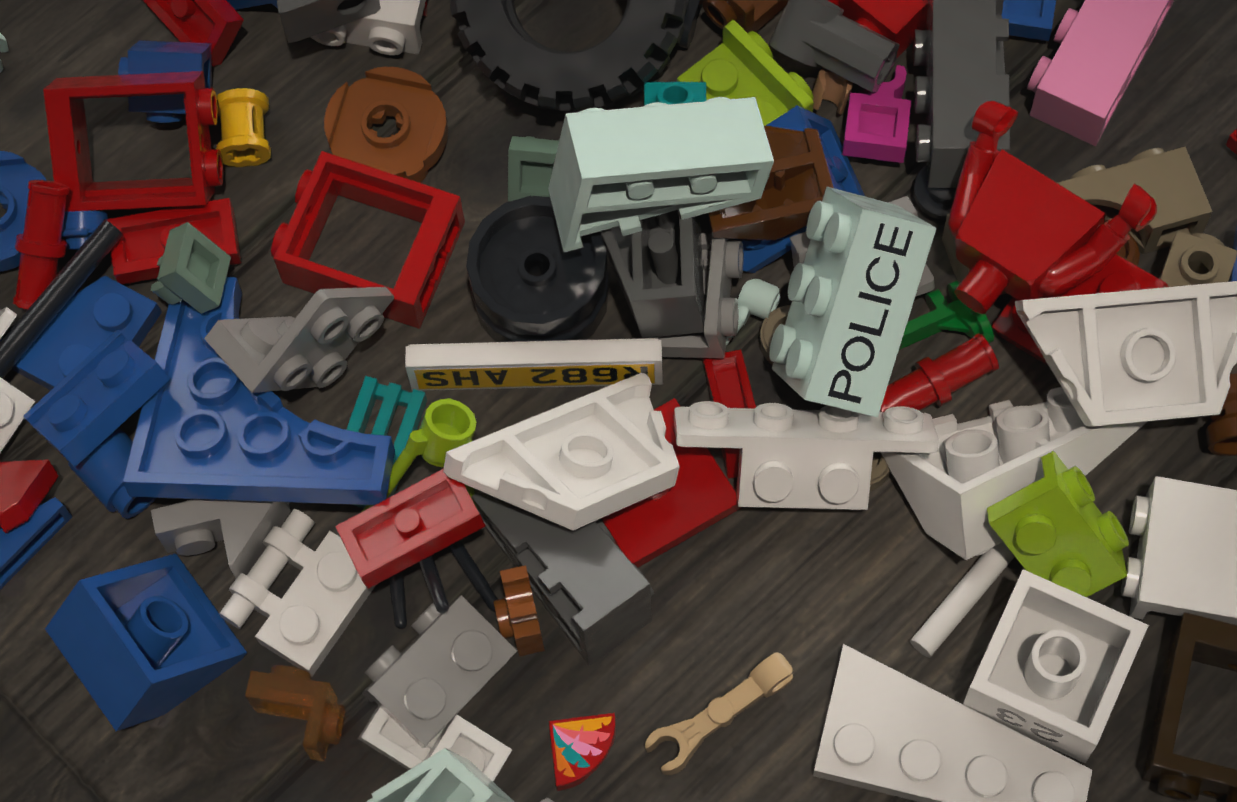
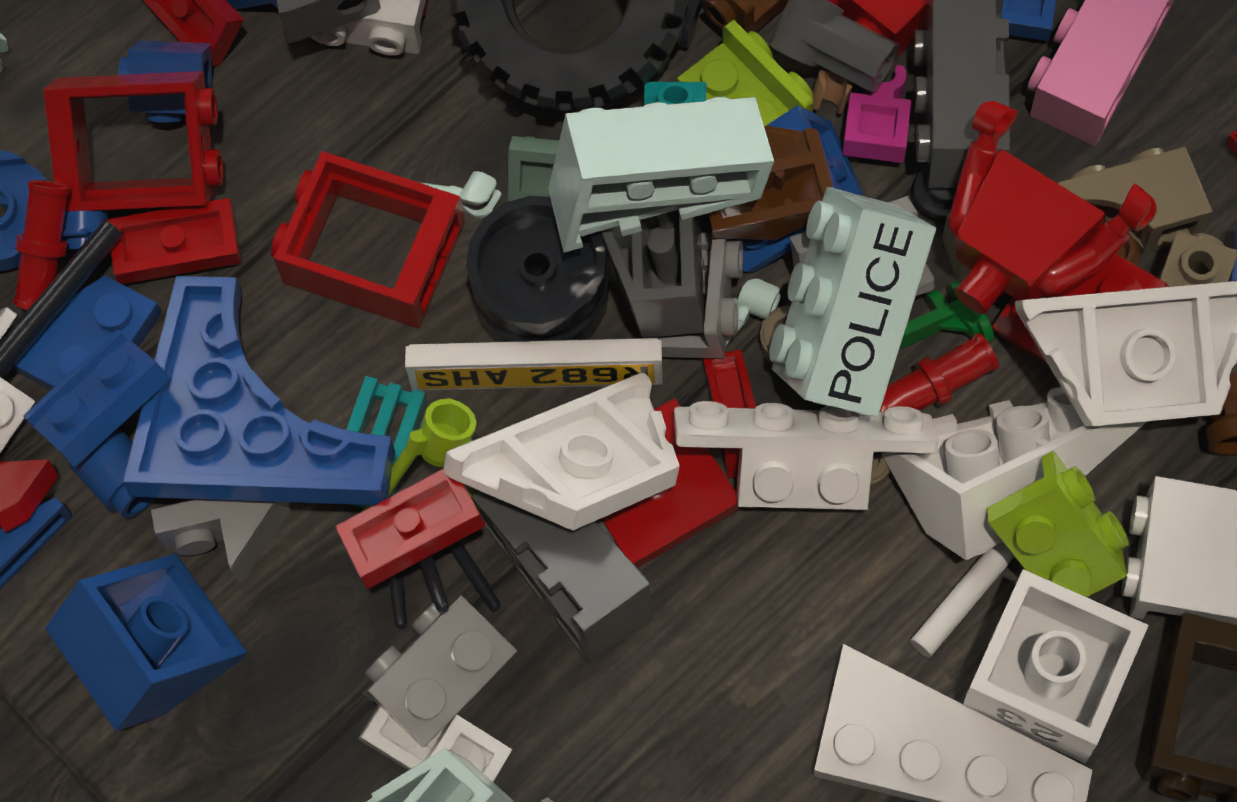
(191, 269): sand green tile -> none
(243, 127): yellow bush -> none
(293, 695): clear orange bracket -> none
(303, 349): light grey bracket -> none
(316, 605): white plate -> none
(369, 101): dark orange plate -> none
(477, 196): none -> light aqua hand
(518, 613): dark orange plate -> none
(580, 747): tile -> none
(764, 680): tan piece -> none

